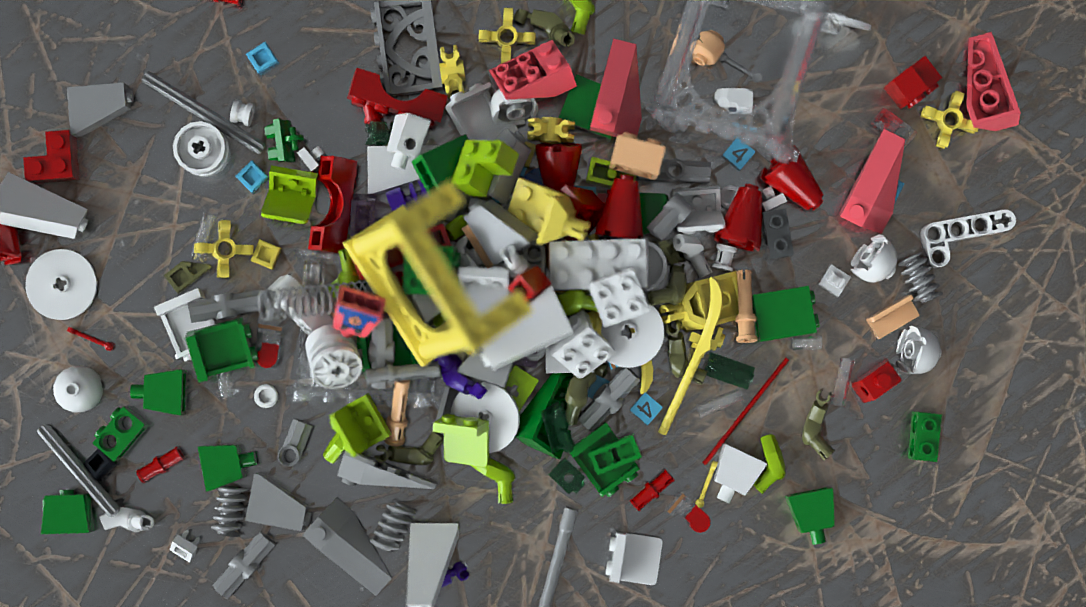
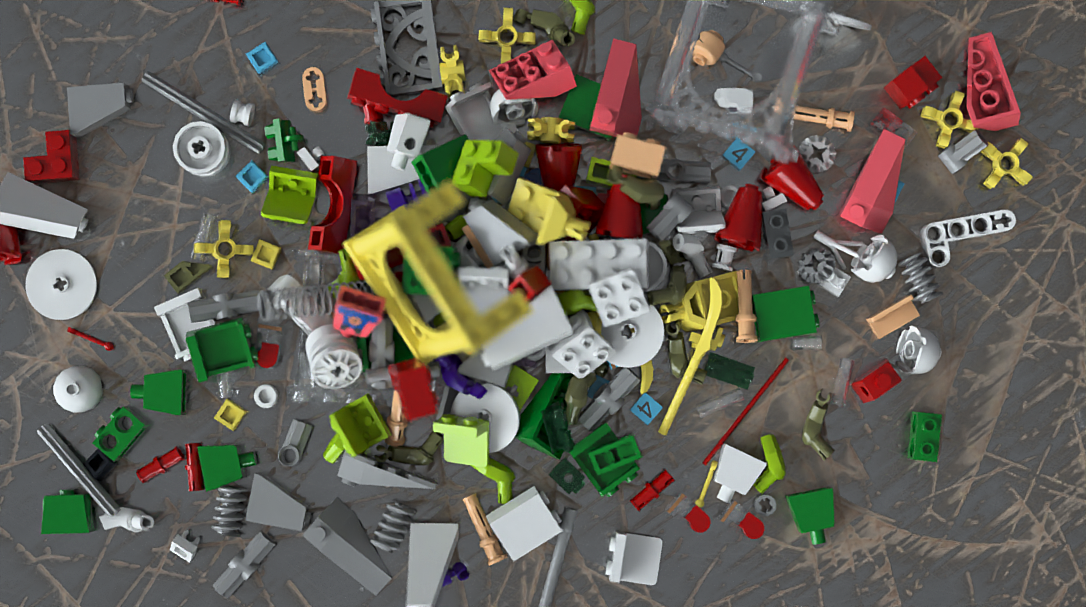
(194, 467): none -> red pin
(230, 414): none -> light yellow tile
(320, 89): none -> light nougat beam
(412, 384): none -> red brick
(489, 541): none -> light nougat pin
(524, 522): none -> white brick
(643, 191): none -> olive arm
(749, 524): none -> leg
(772, 502): none -> light grey bush
(824, 268): none -> light grey gear
(828, 156): none -> white gear
(830, 120): none -> light nougat pin
(839, 244): none -> white plant
(959, 154): none -> light grey piece
(1015, 171): none -> light yellow pin

